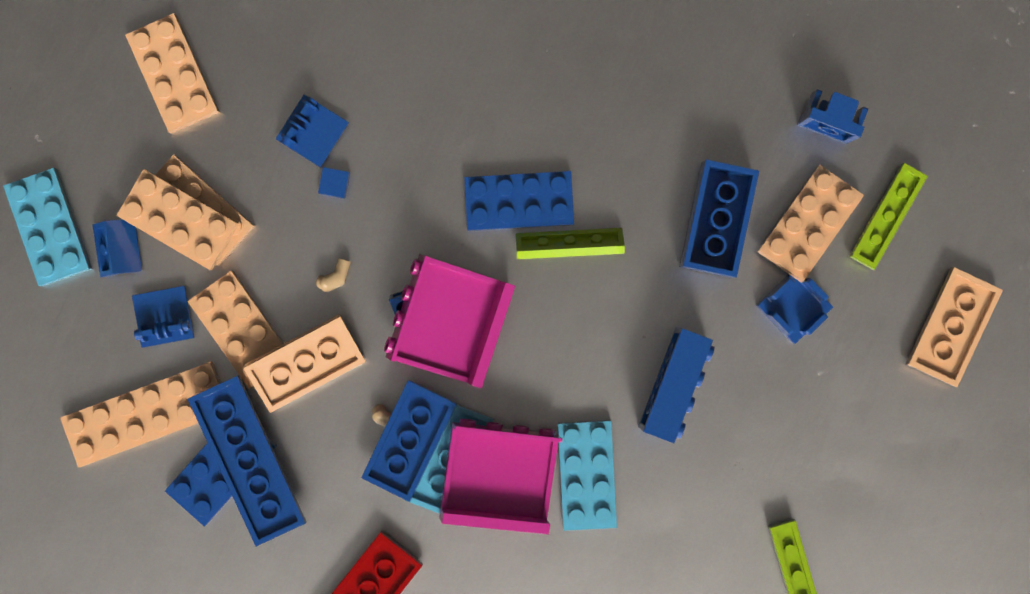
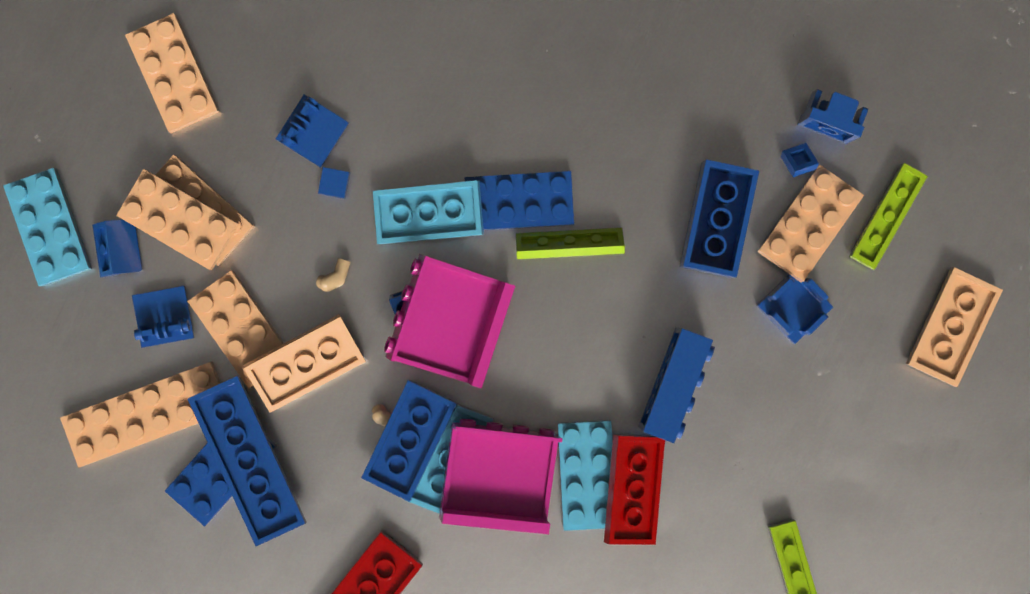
(428, 212): none -> medium azure plate
(634, 490): none -> red plate
(799, 160): none -> blue plate

